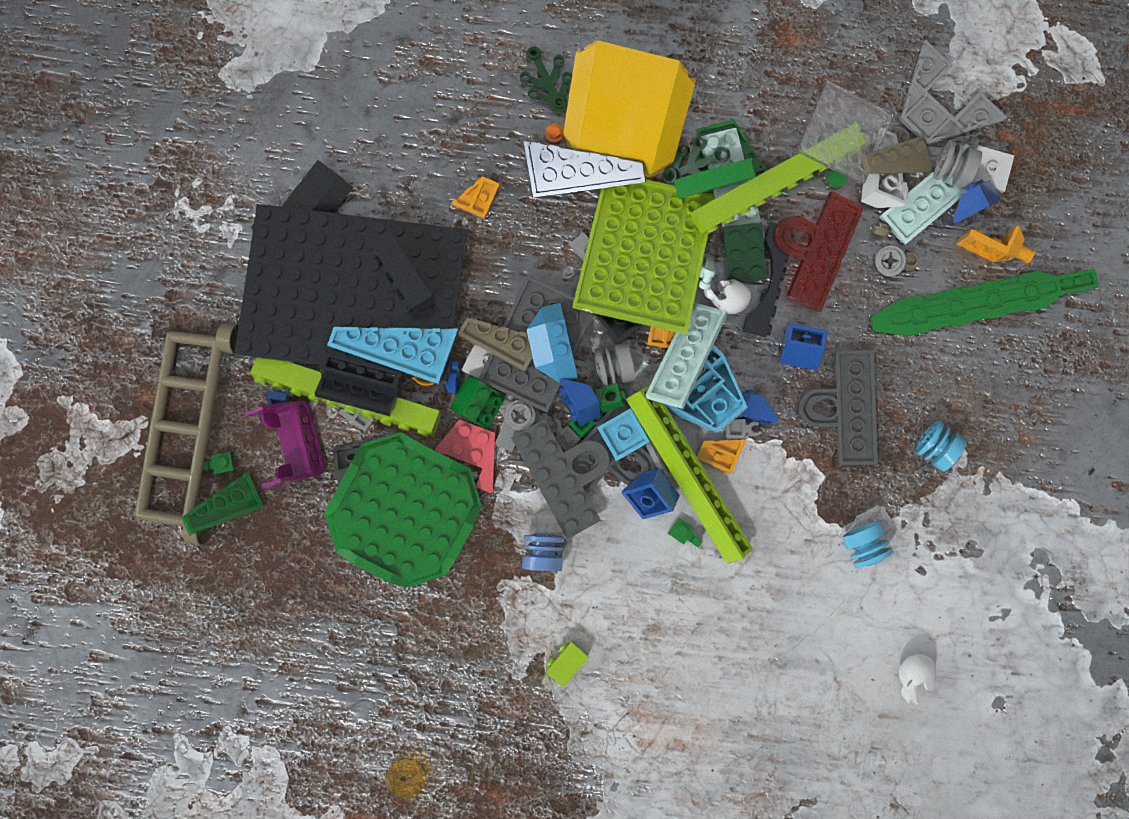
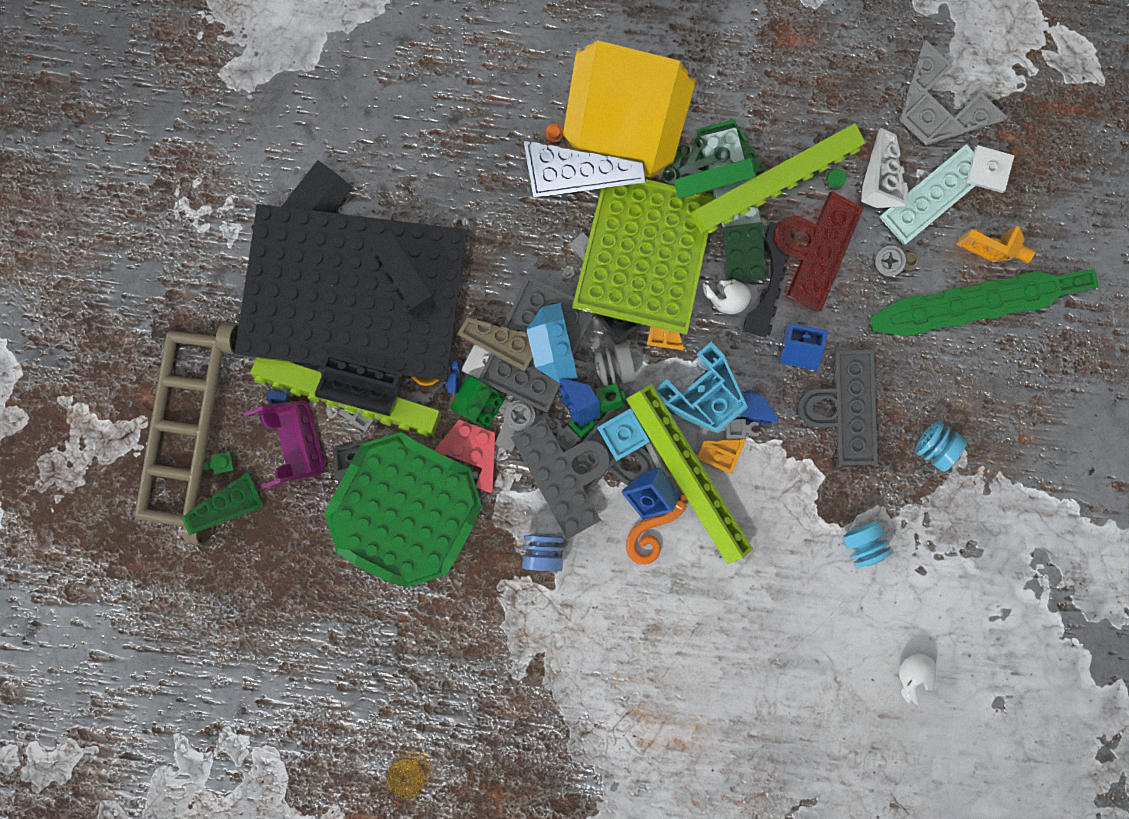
(403, 349): medium azure wing -> none
(478, 197): light orange wing -> none
(547, 82): dark green plant -> none
(566, 663): lime brick -> none
(649, 523): none -> orange plant
(682, 532): green plate -> none
(686, 357): light aqua plate -> none
(706, 273): light aqua plate -> none
(843, 131): clear plate -> none
(881, 229): dark tan plate -> none
(900, 158): dark tan wing -> none
(960, 166): light grey wheel -> none
(977, 197): blue slope -> none

